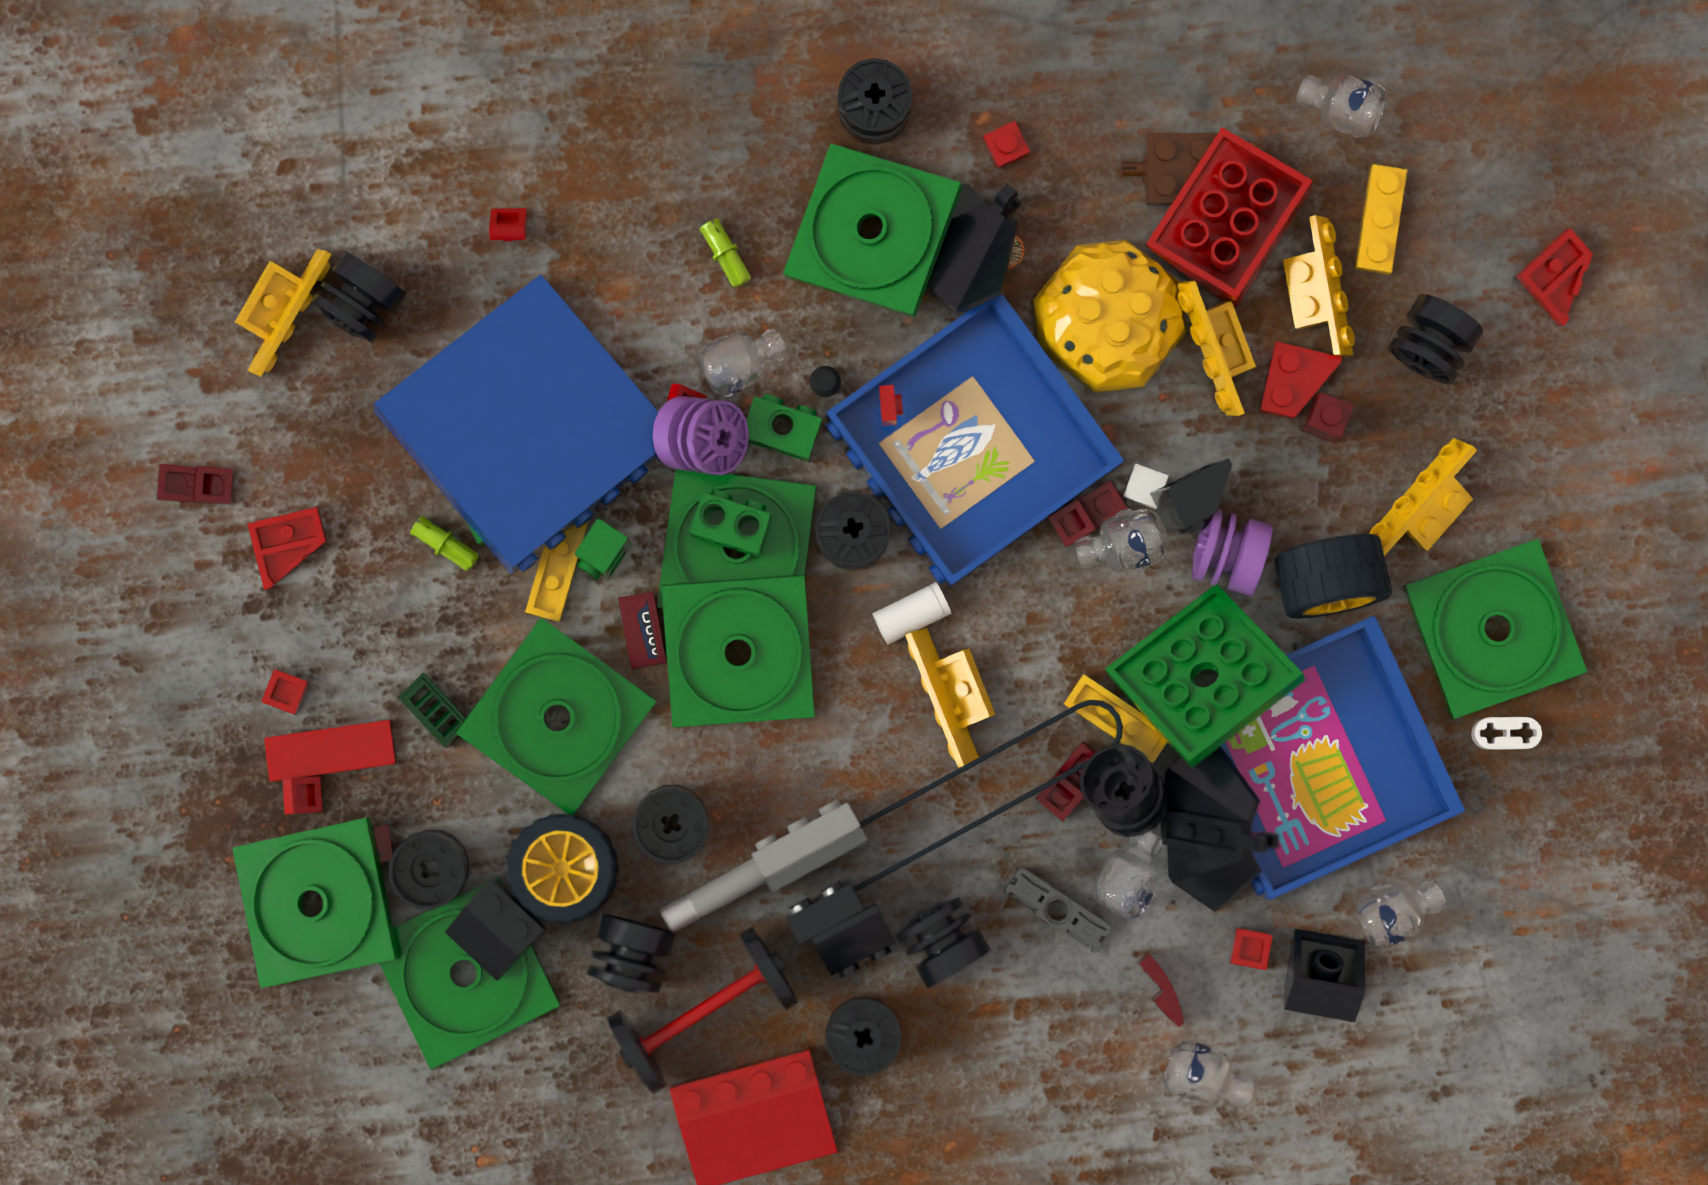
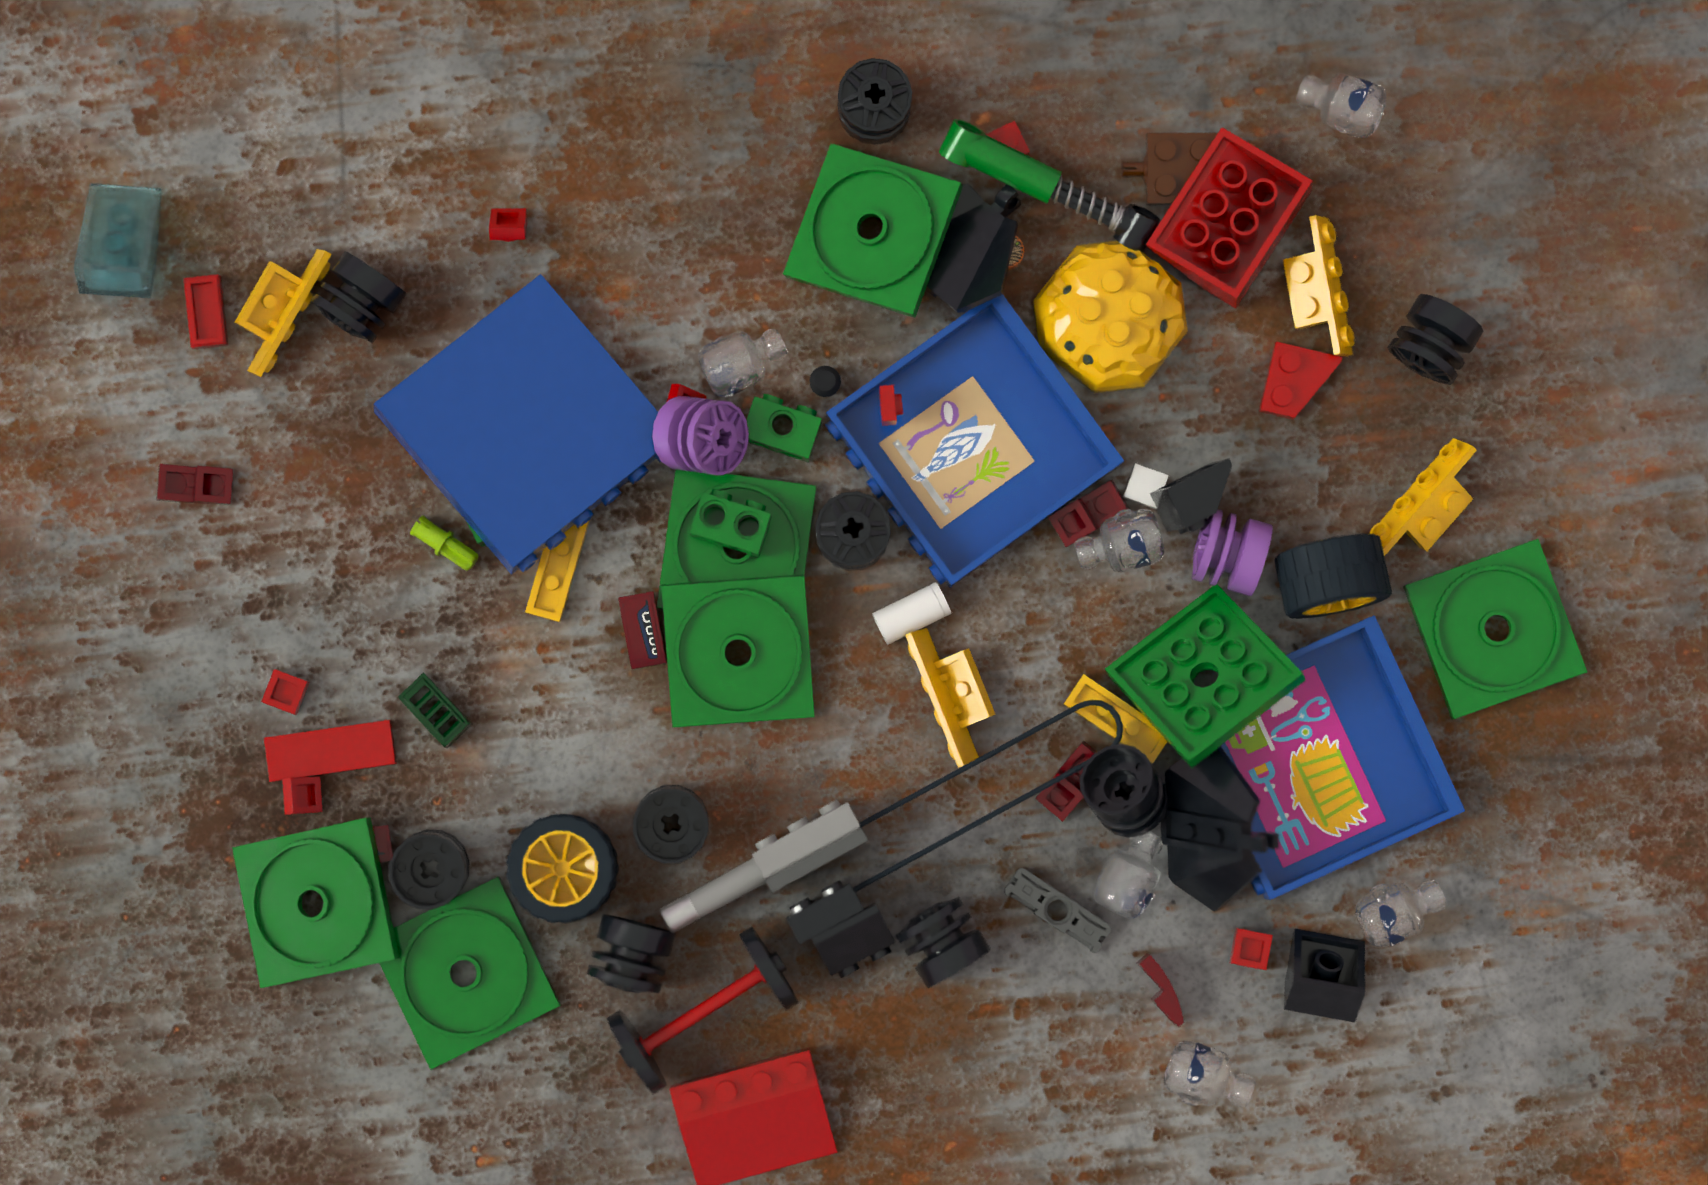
(118, 241): none -> clear light blue slope
(205, 311): none -> red tile
(285, 542): red wing -> none
(495, 929): black slope -> none
(544, 673): green piece -> none
(602, 550): green brick -> none
(725, 253): lime axle -> none
(856, 1015): black wheel -> none
(970, 147): none -> piece
(1221, 342): yellow bracket -> none
(1327, 418): dark red brick -> none
(1380, 219): yellow plate -> none
(1506, 724): white beam -> none
(1557, 274): red wing -> none

